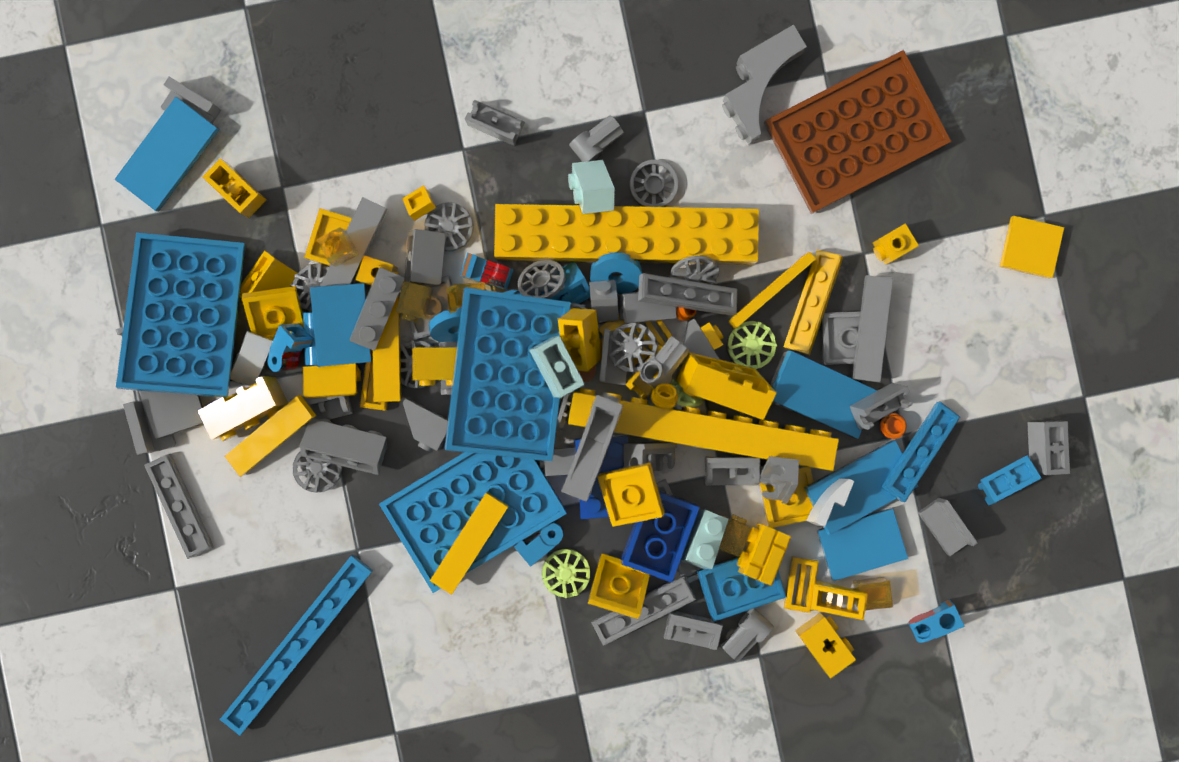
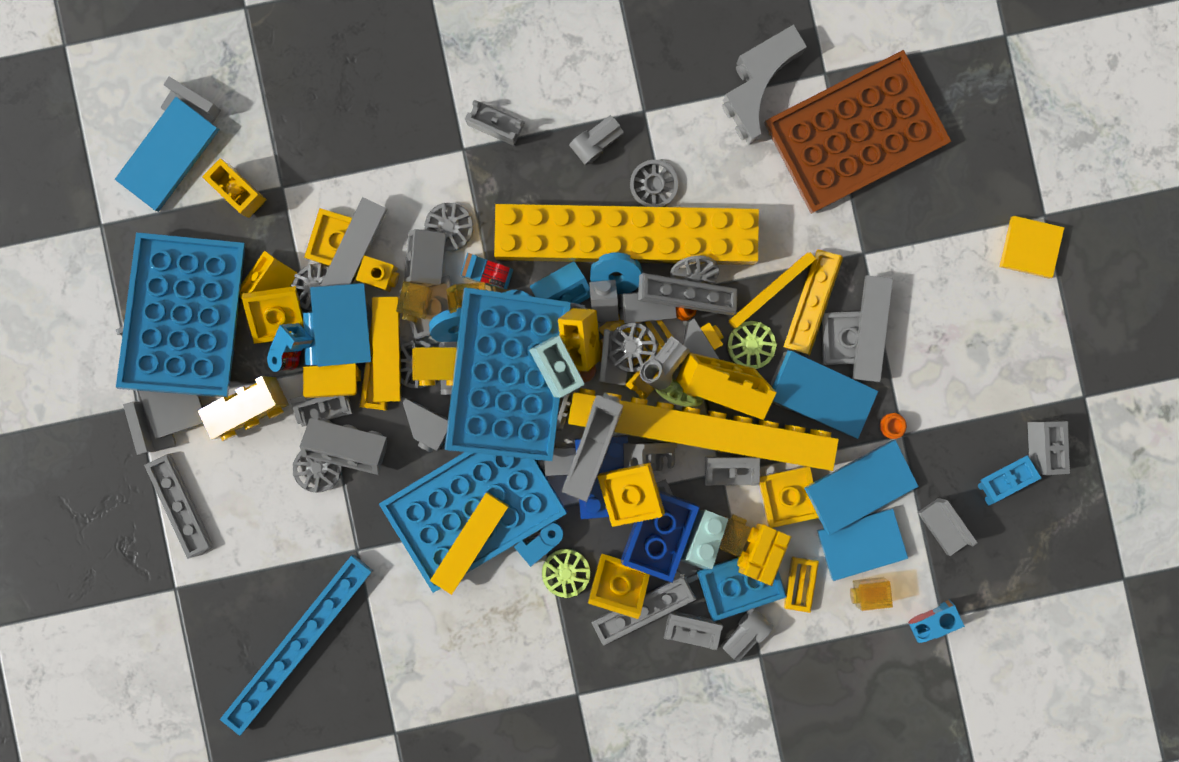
(250, 359): white slope -> none
(270, 435): yellow tile -> none
(337, 247): clear yellow brick -> none
(376, 308): light grey plate -> none
(419, 203): yellow plate -> none
(542, 279): light grey wheel -> none
(592, 186): light aqua brick -> none
(664, 396): yellow plate -> none
(782, 475): light grey hinge -> none
(827, 607): yellow slope -> none
(830, 659): yellow brick -> none
(833, 495): white slope -> none
(879, 405): light grey hinge -> none
(894, 244): yellow brick -> none
(920, 451): dark azure tile -> none

